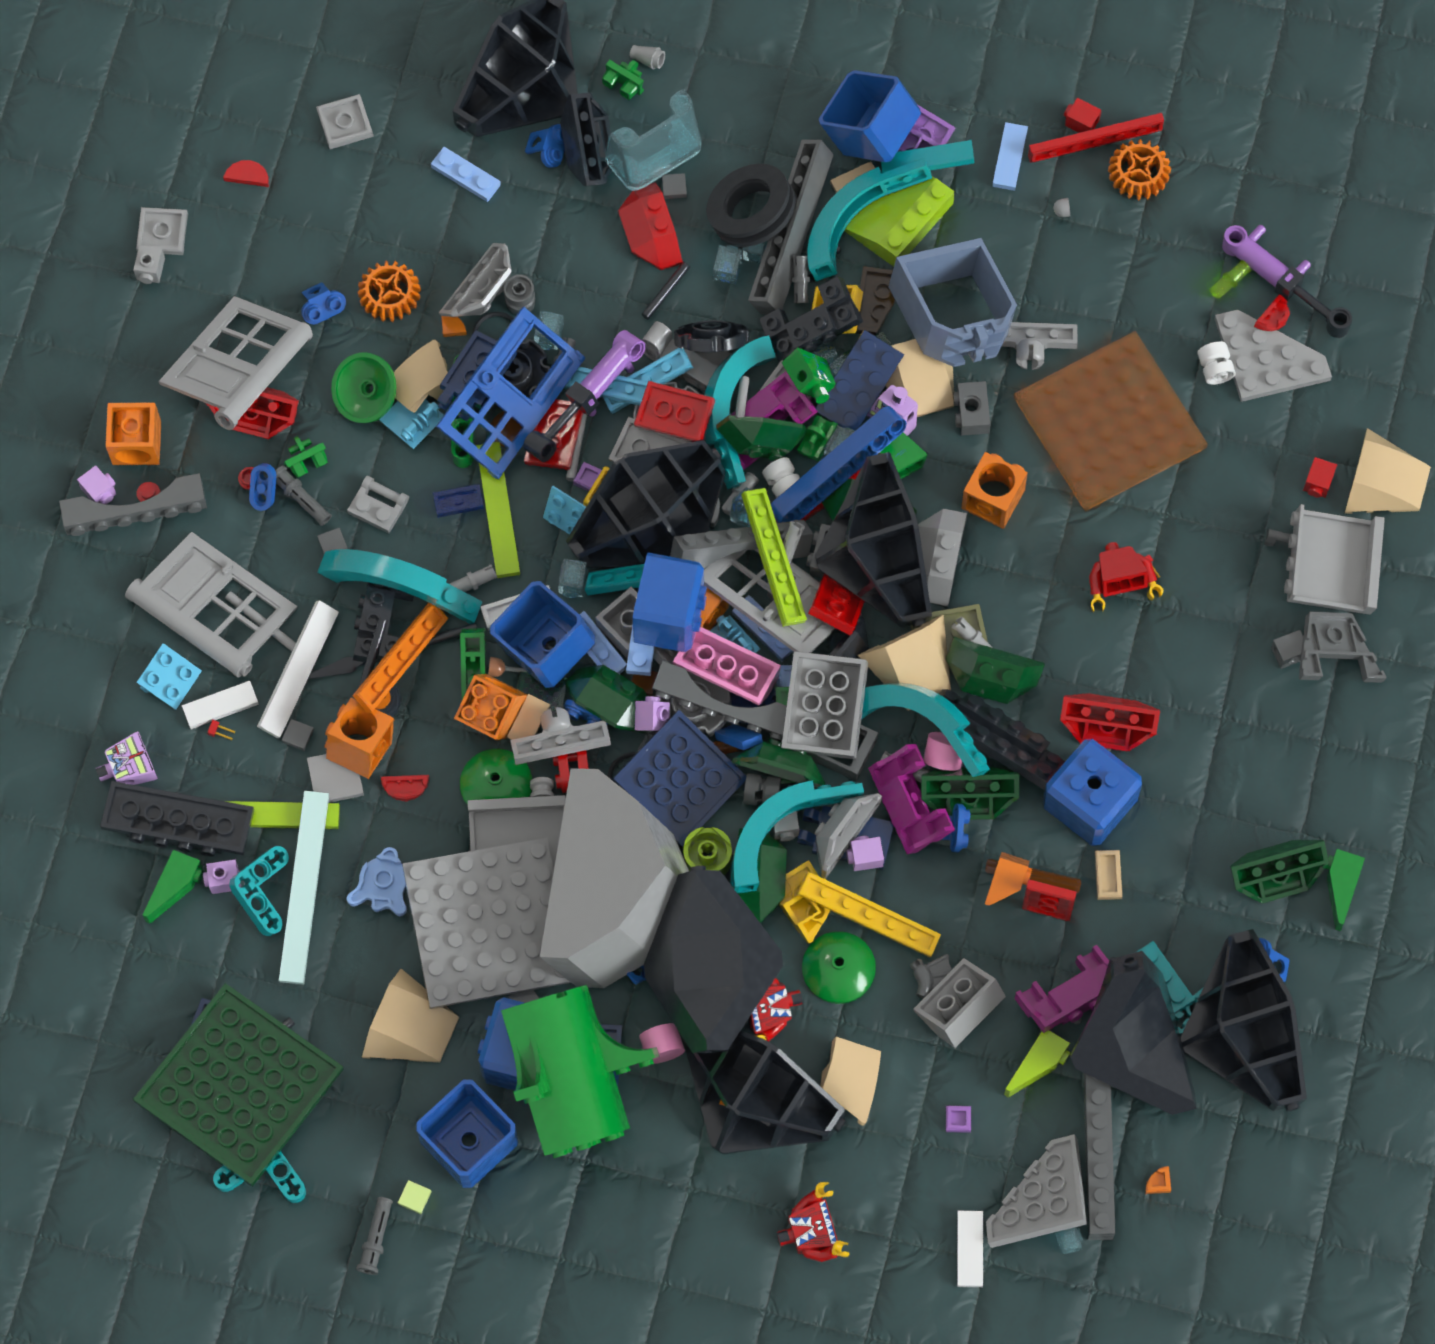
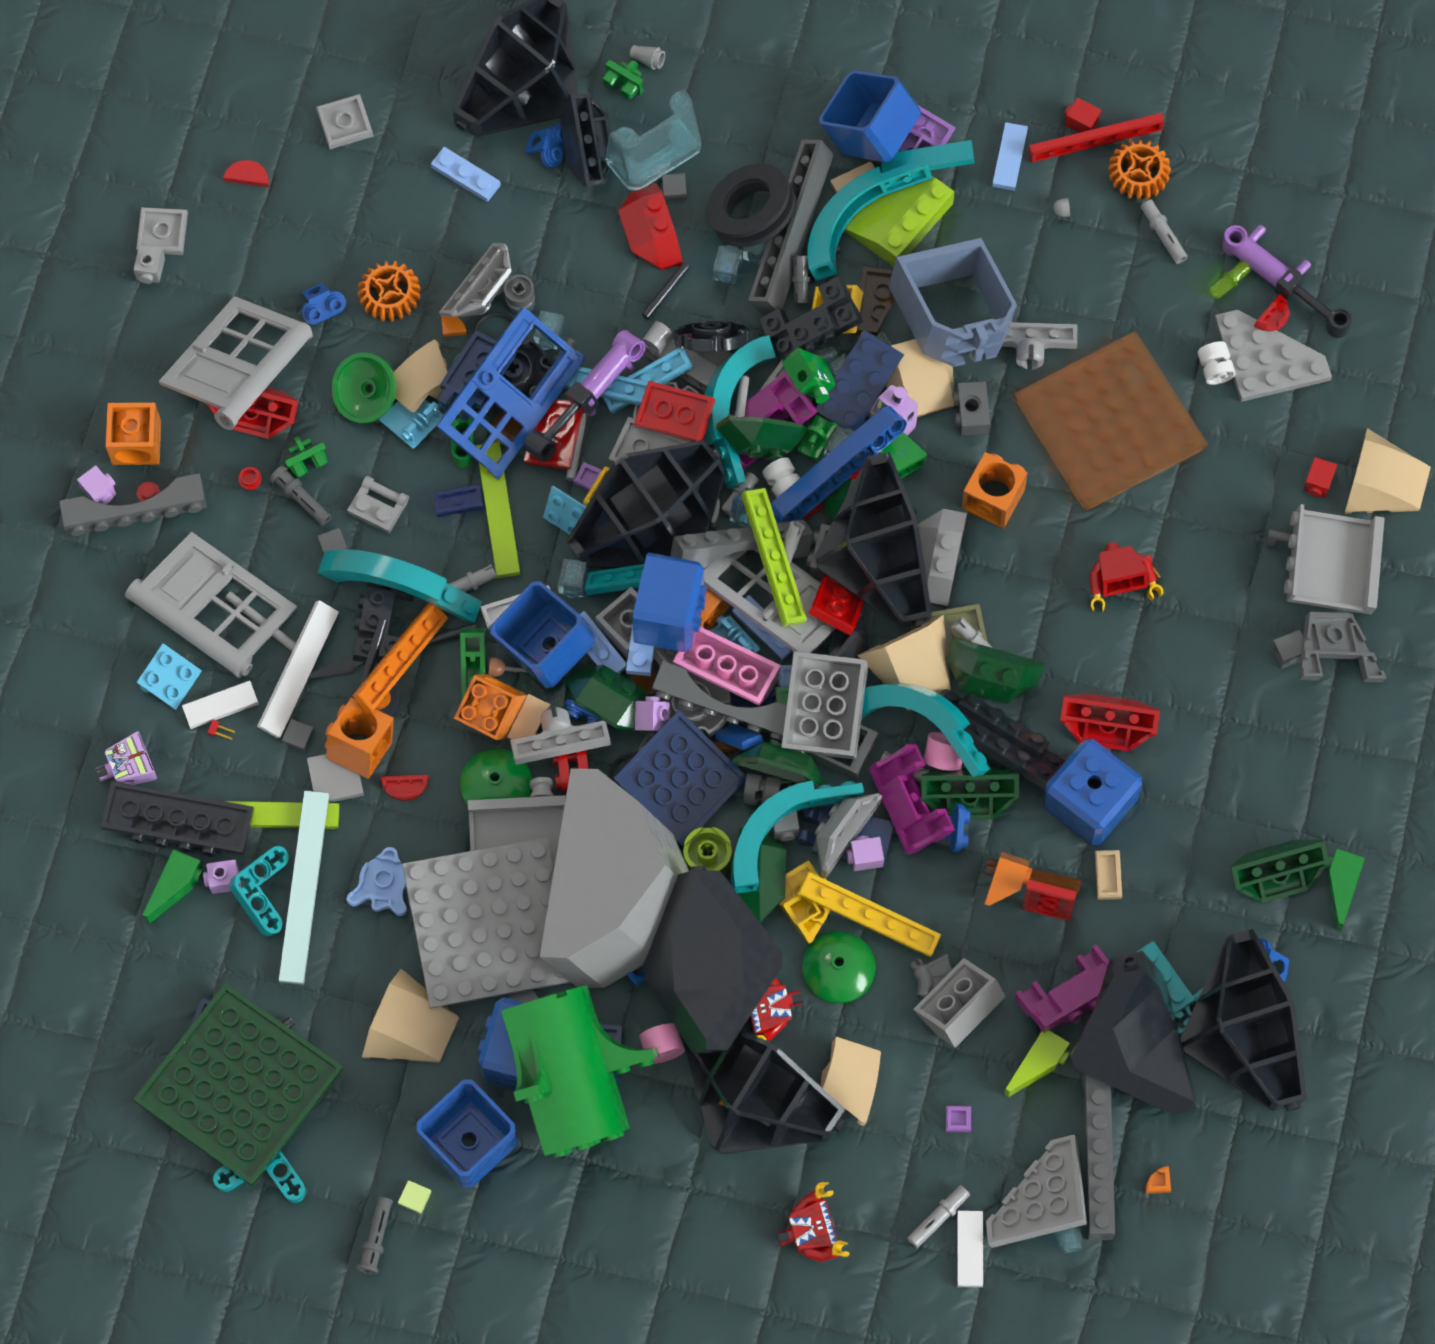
(261, 485): blue plate -> none
(938, 1216): none -> light grey pin
(1159, 224): none -> light grey pin

